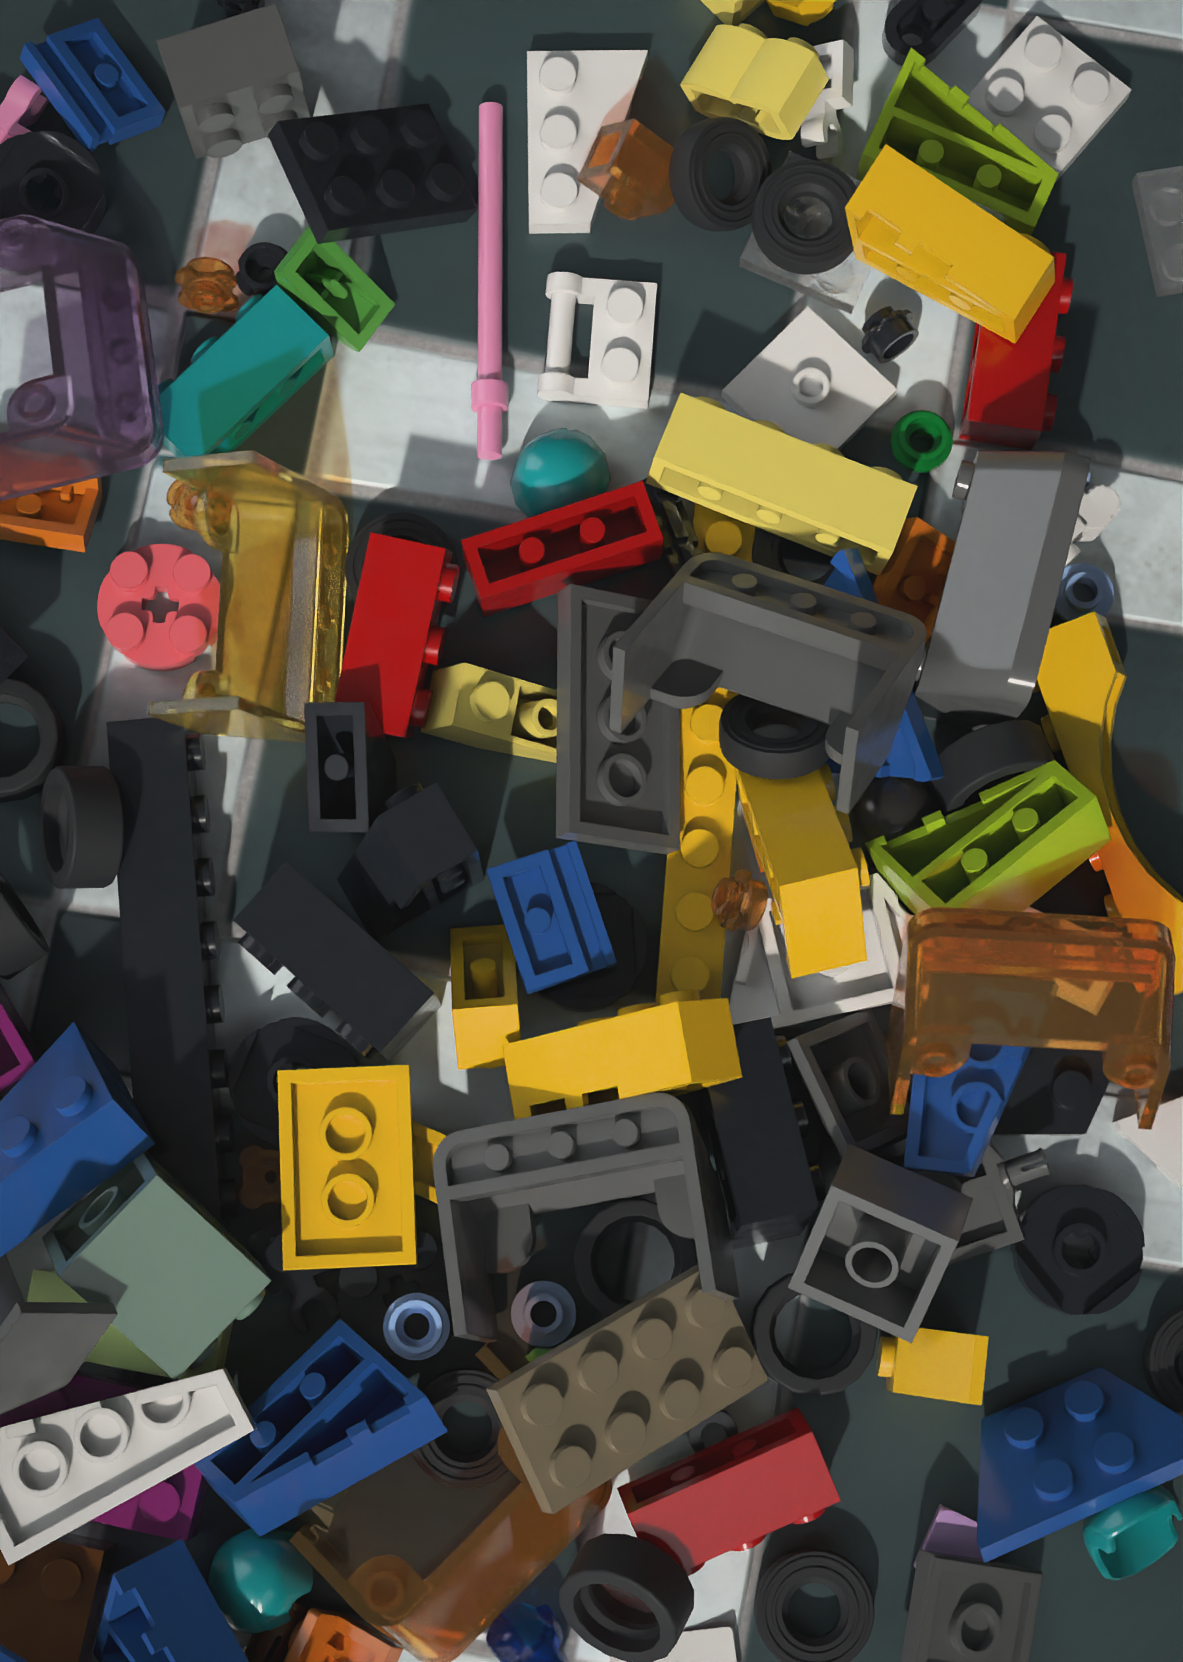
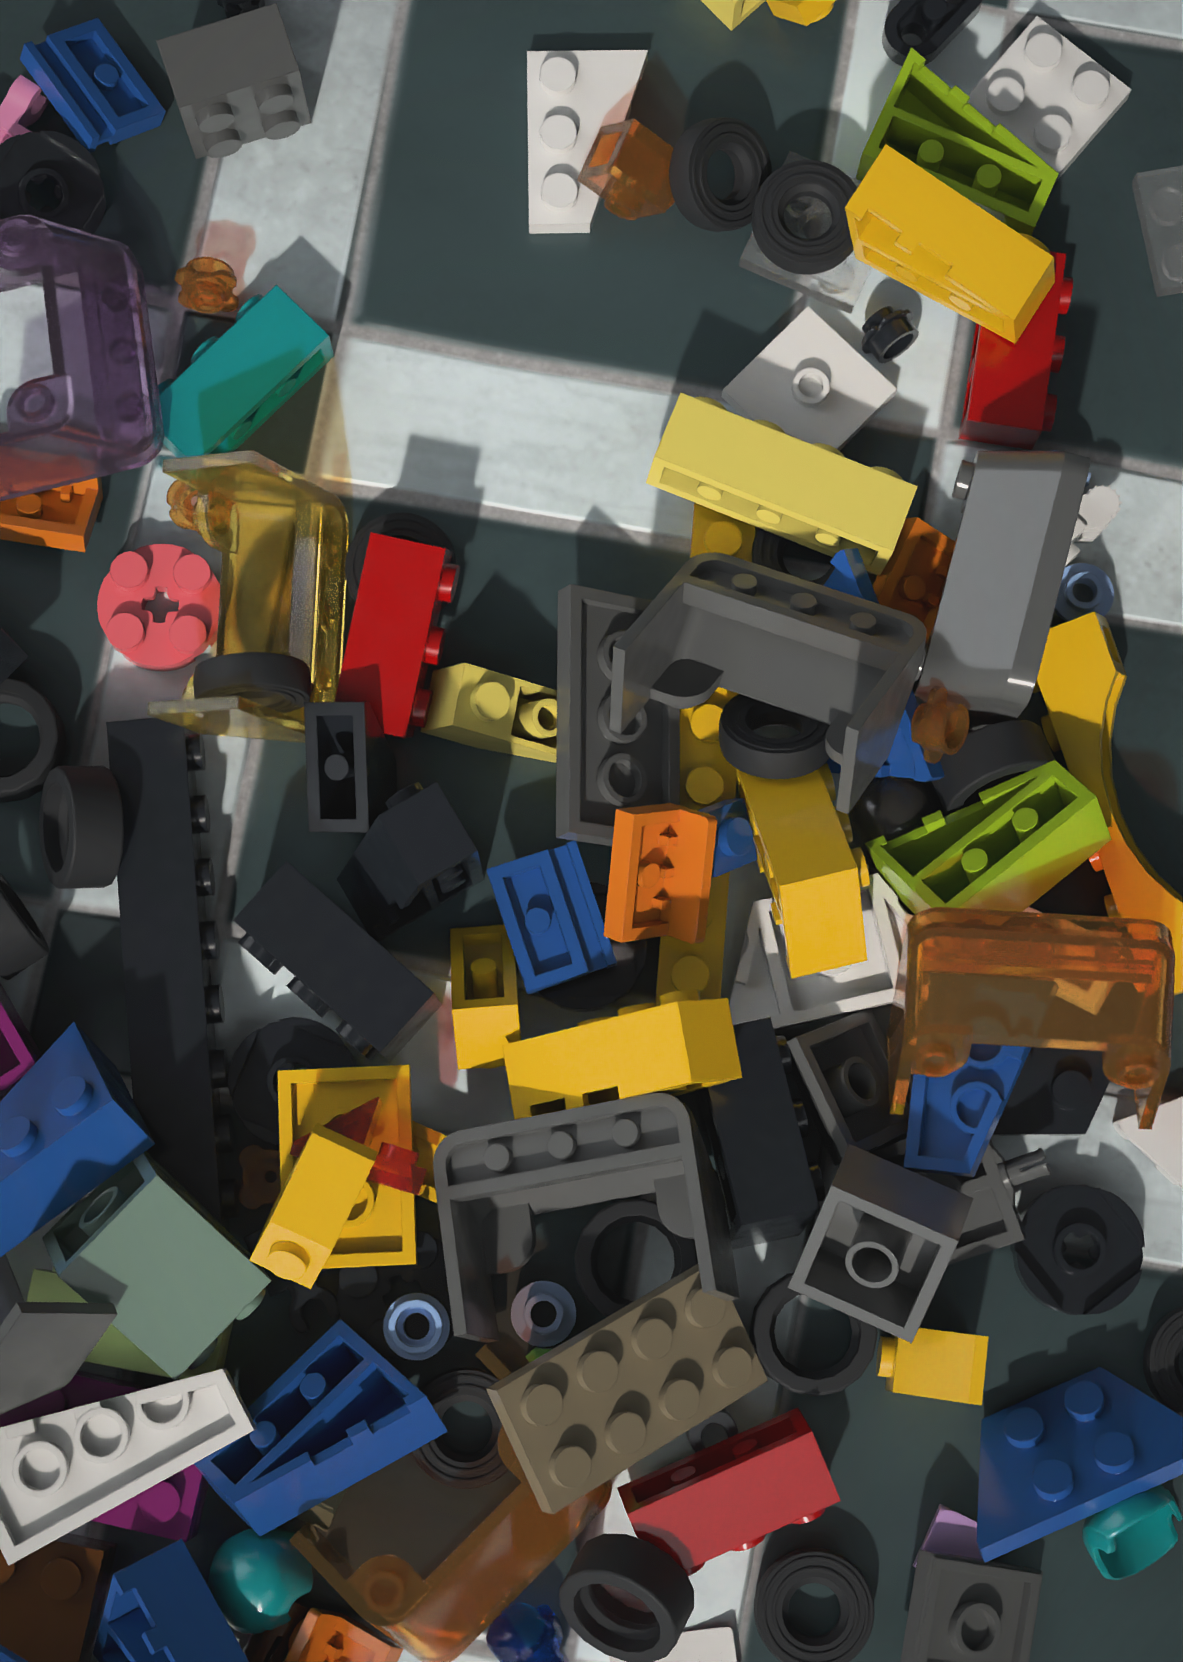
(252, 262): black plate -> none
(261, 677): none -> black tyre
(313, 1206): none -> yellow slope
(333, 290): bright green slope -> none
(372, 172): black plate -> none
(393, 1165): none -> clear red slope
(490, 392): bright pink bar -> none
(558, 471): teal hair -> none
(562, 548): red brick -> none
(618, 346): white plate -> none
(660, 873): none -> orange bracket
(675, 526): black axle -> none
(733, 836): none -> blue plate
(739, 901): clear orange plate -> none
(755, 79): light yellow brick -> none
(821, 123): white plate -> none
(925, 424): green plate -> none
(939, 725): none -> clear orange plate

